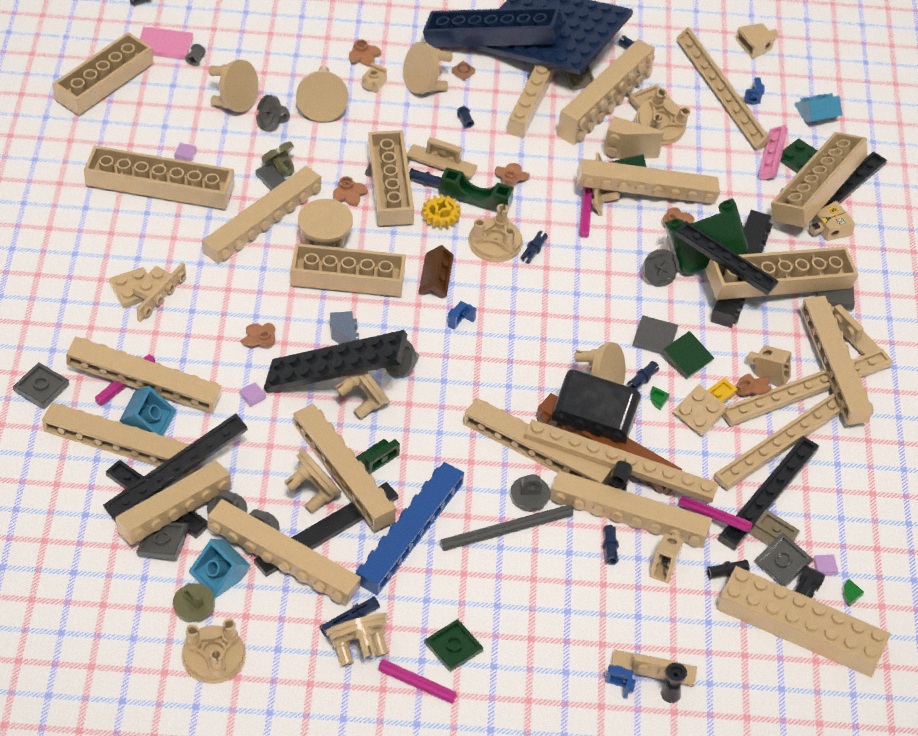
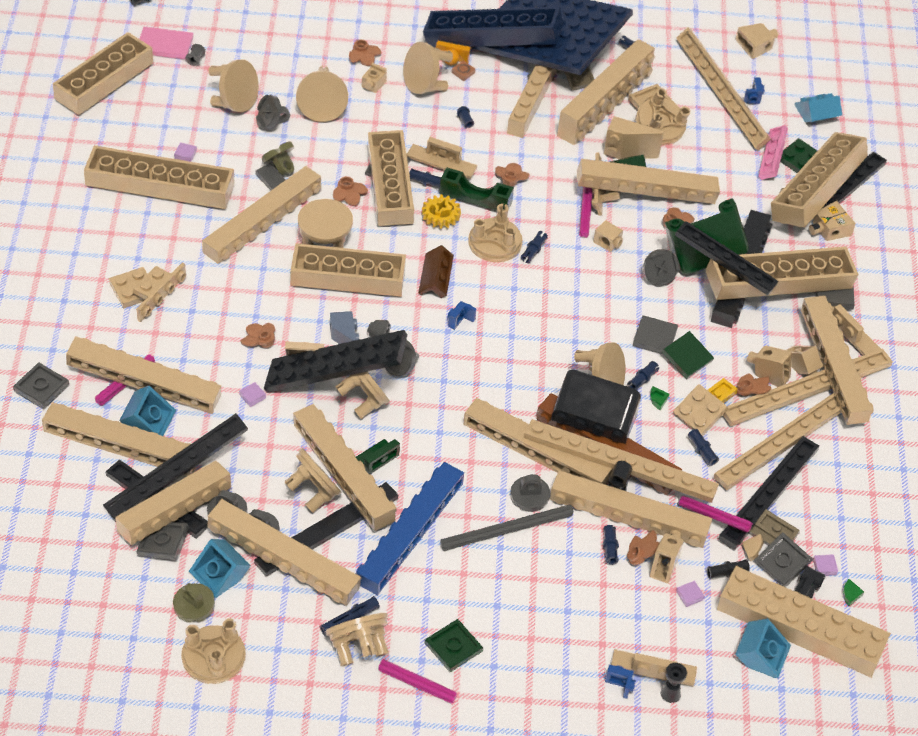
(298, 347): none -> tan plate
(378, 327): none -> dark grey cone
(459, 52): none -> light orange tile
(608, 236): none -> tan brick
(642, 548): none -> nougat plate
(690, 593): none -> lavender tile
(703, 447): none -> dark blue pin
(753, 546): none -> tan tile
(763, 648): none -> dark azure slope
(805, 359): none -> tan slope

